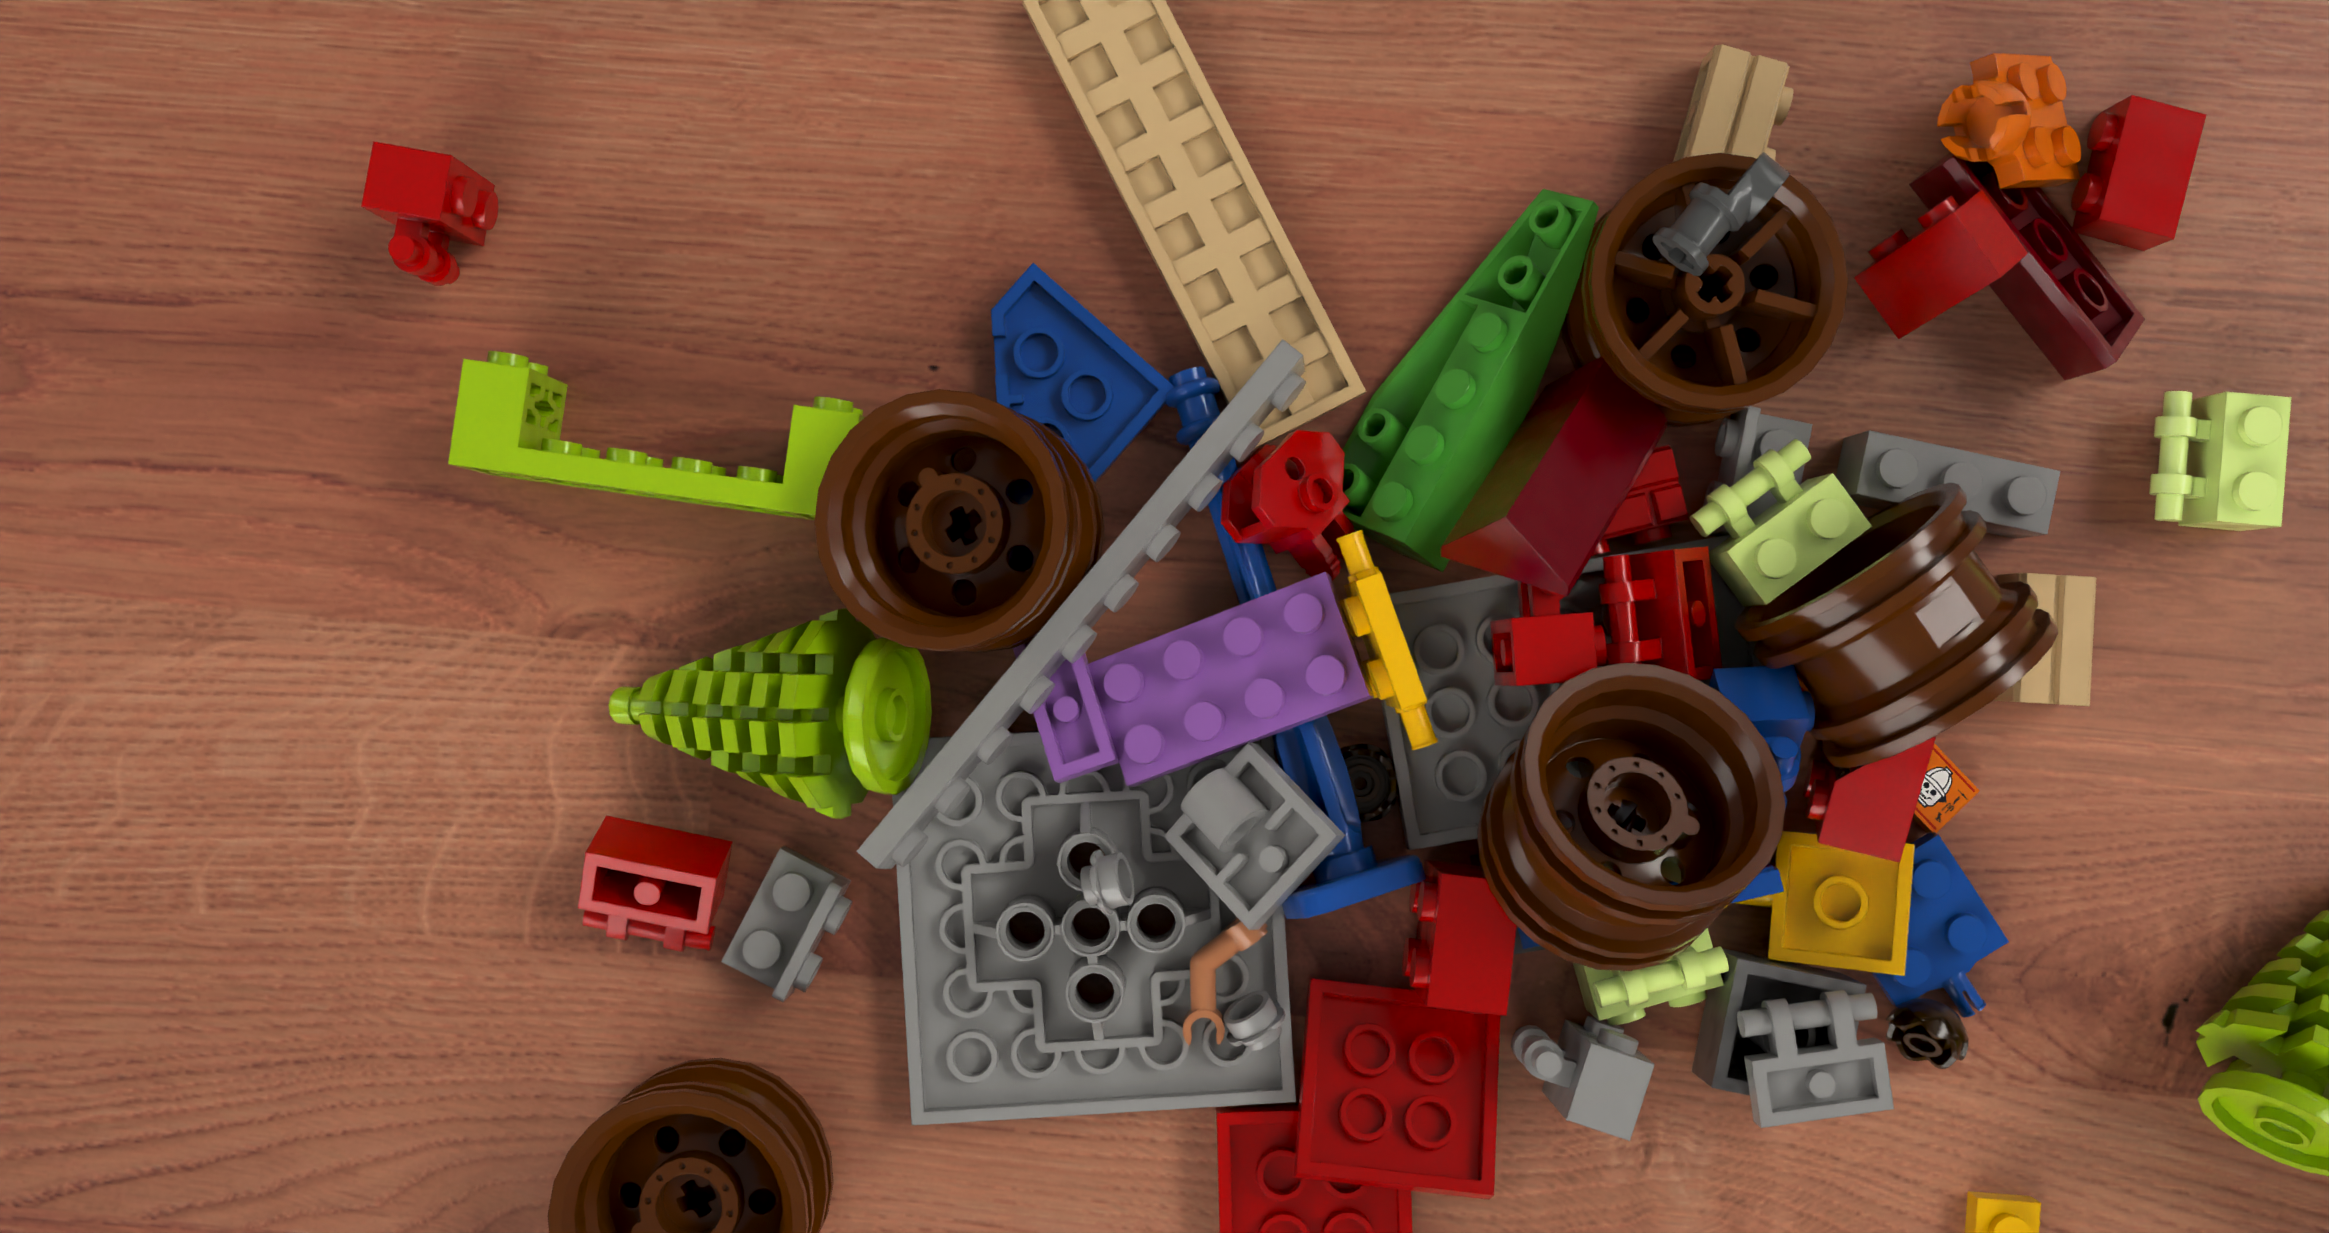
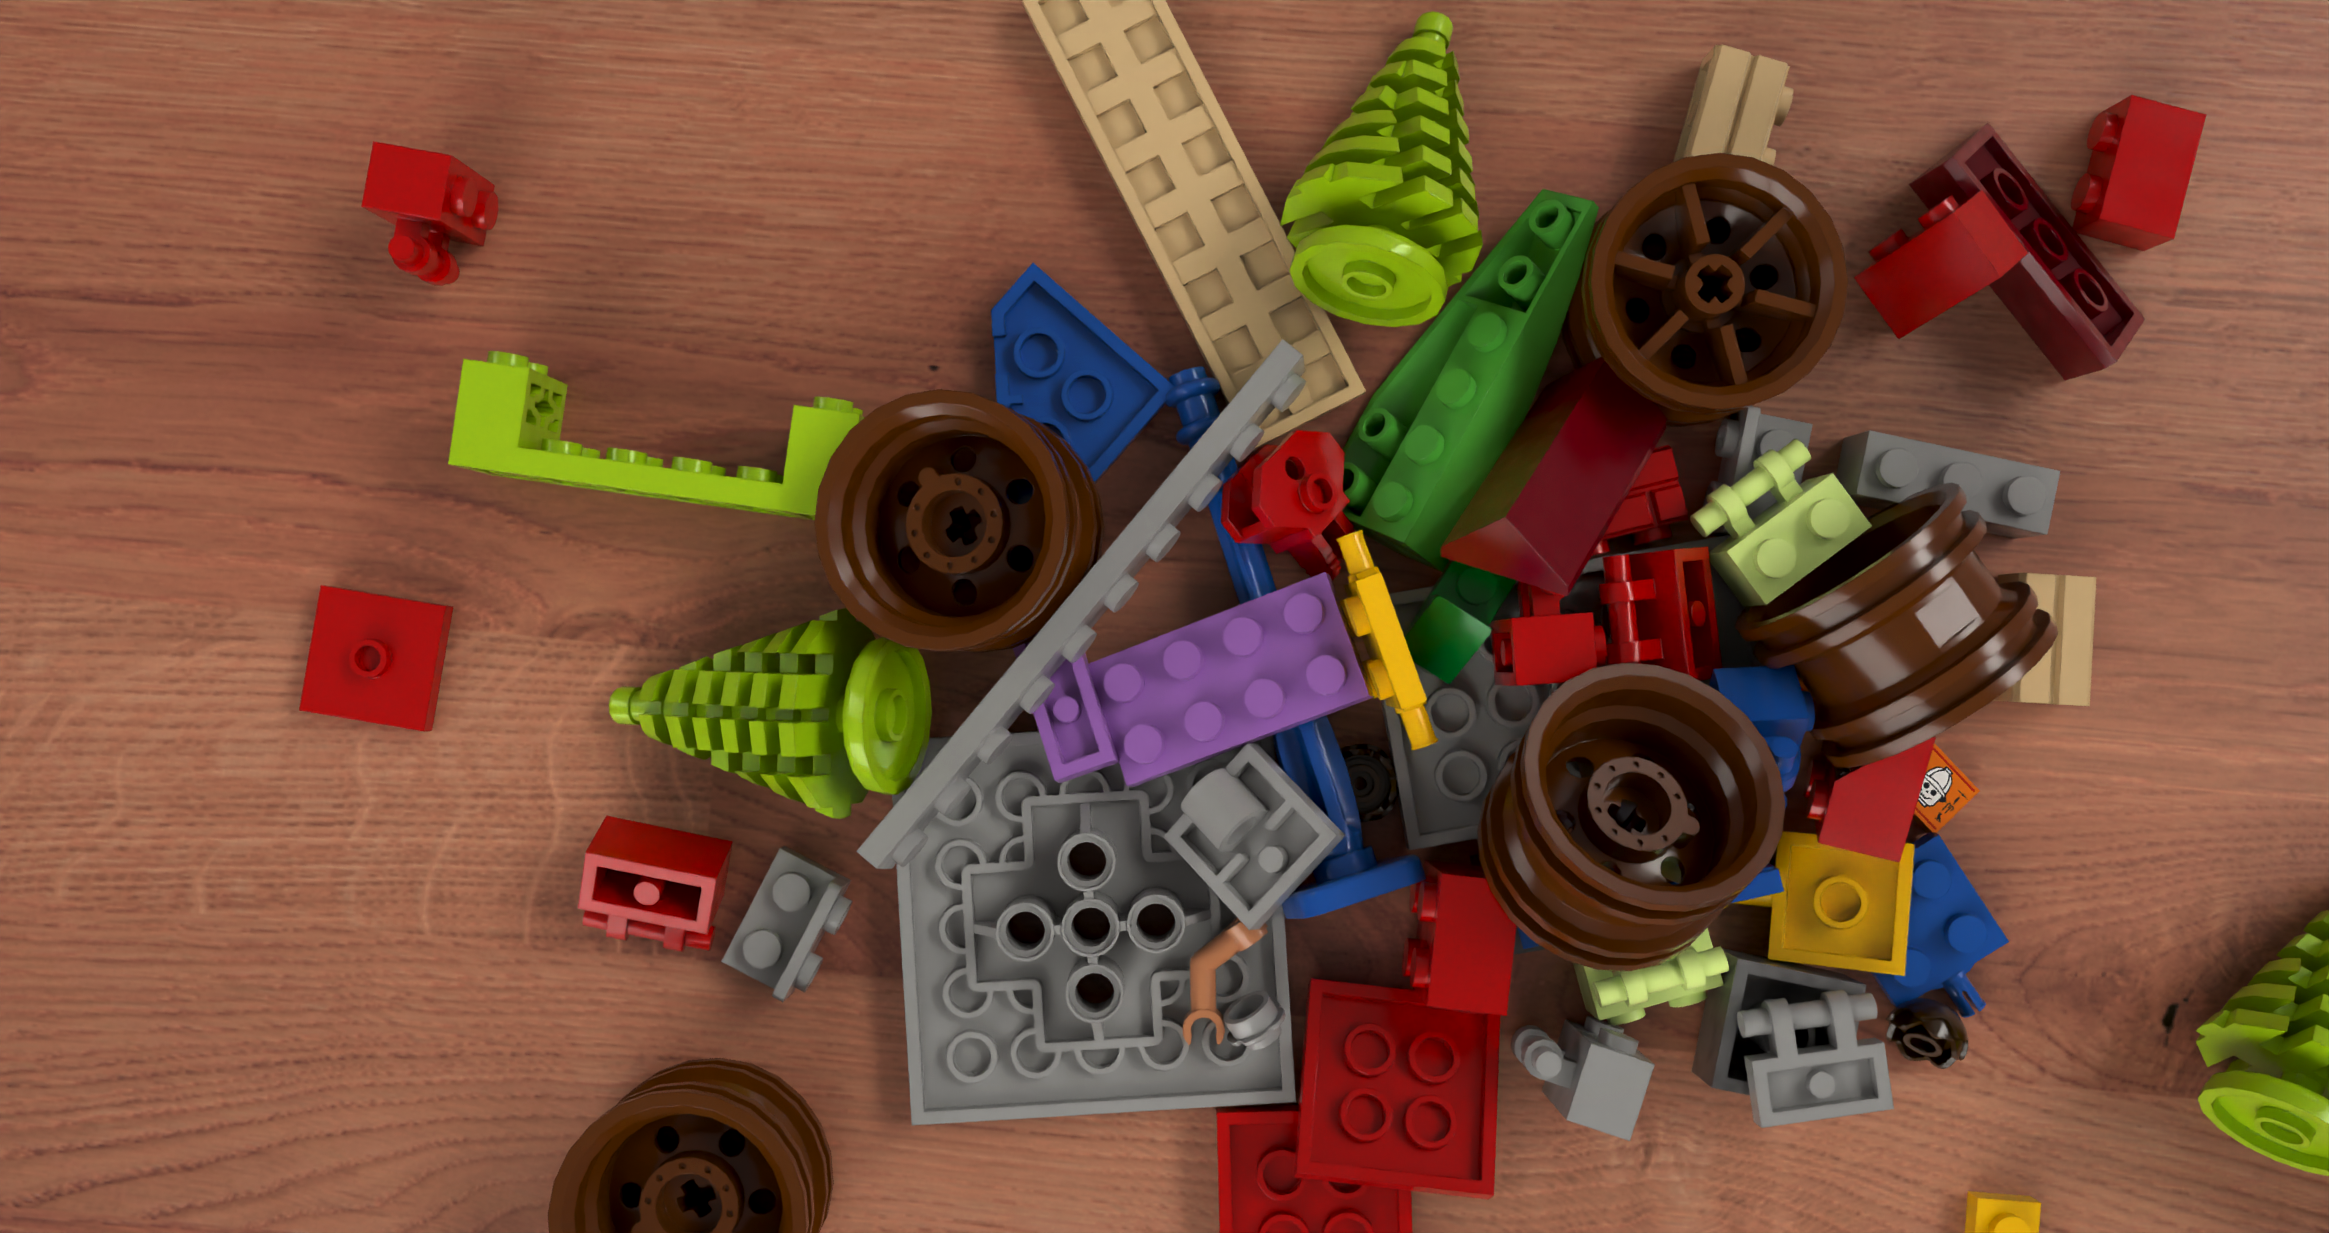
(376, 658): none -> red plate
(1107, 882): light grey plate -> none
(1391, 194): none -> lime plant
(1455, 619): none -> green slope
(1716, 213): dark grey connector -> none
(2014, 121): orange plate -> none
(2221, 460): yellowish green brick -> none

